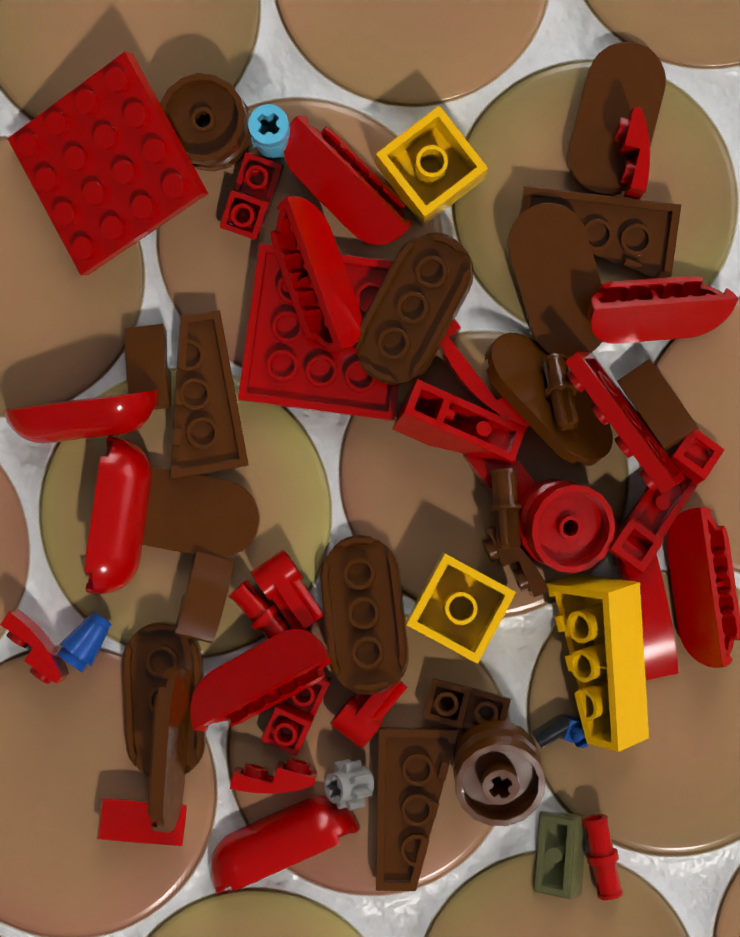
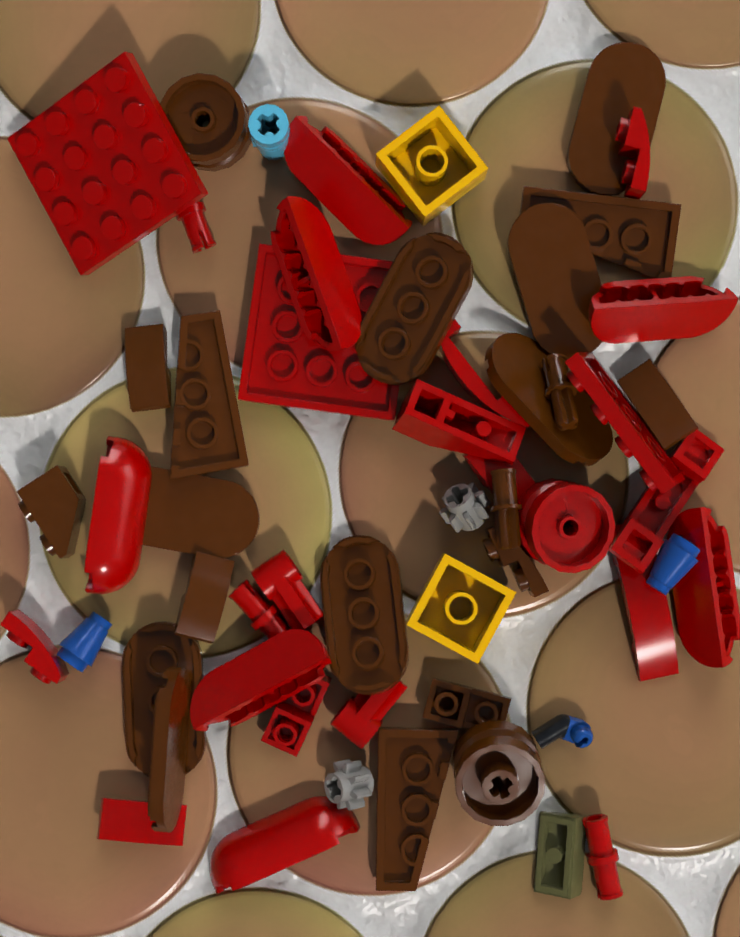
(57, 508): none -> reddish brown slope
(82, 417): red brick -> none
(196, 227): none -> red pin
(251, 196): red slope -> none
(288, 777): red slope -> none
(464, 507): none -> light grey gear
(605, 656): yellow wedge -> none
(672, 563): none -> blue cone

